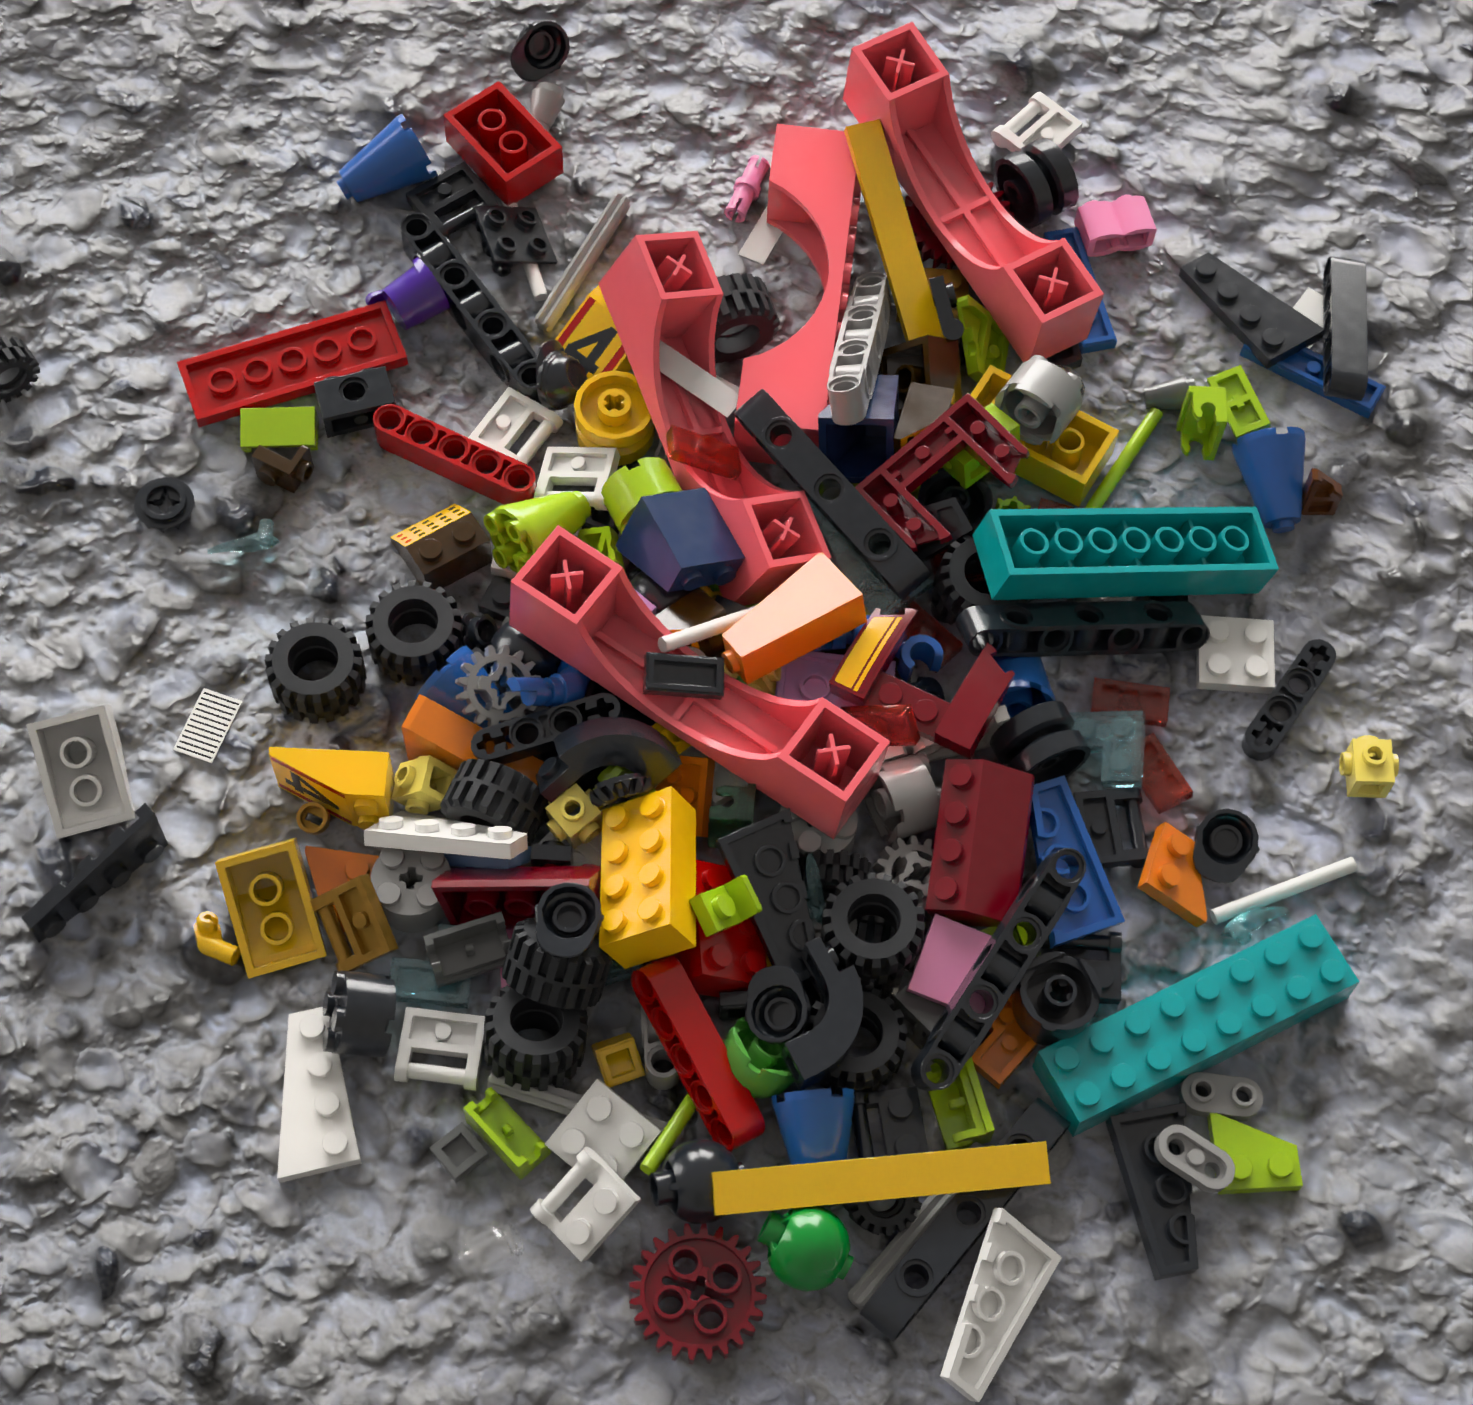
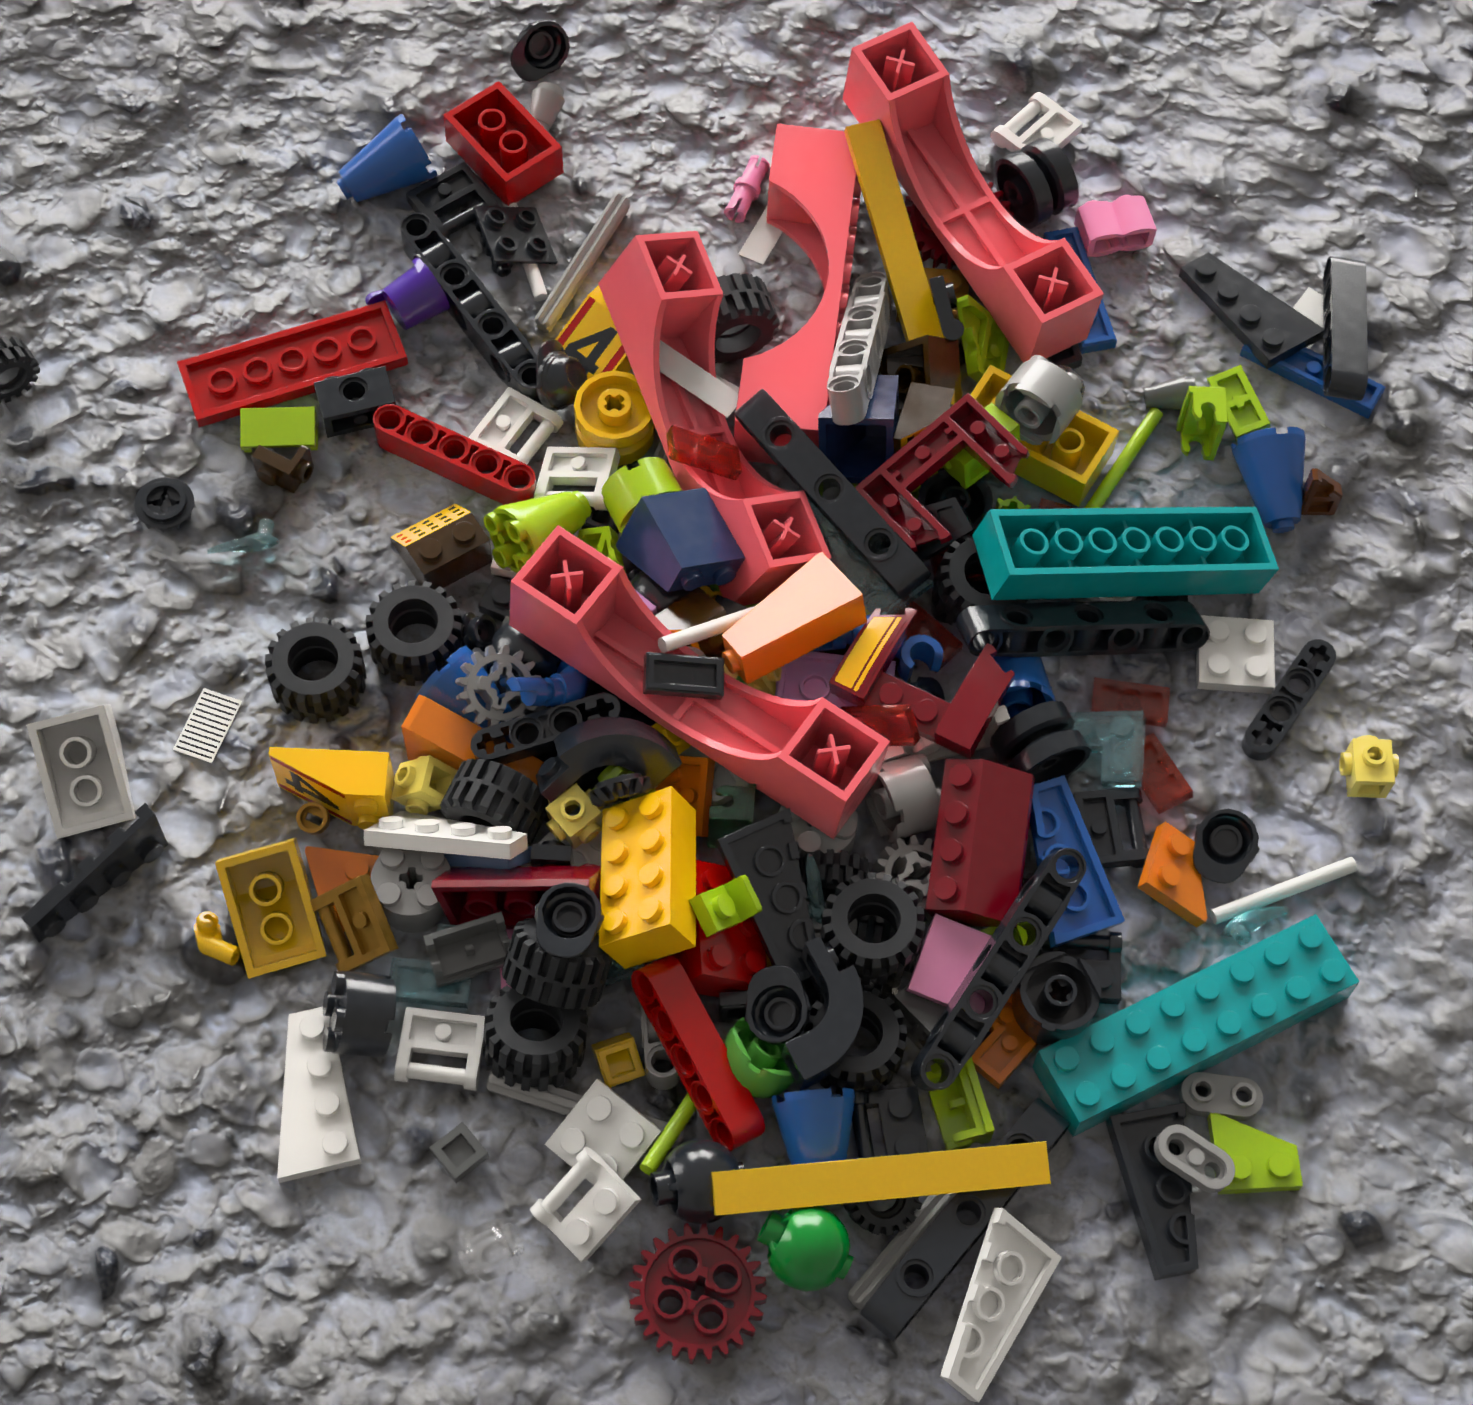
(506, 1133): lime hinge -> none

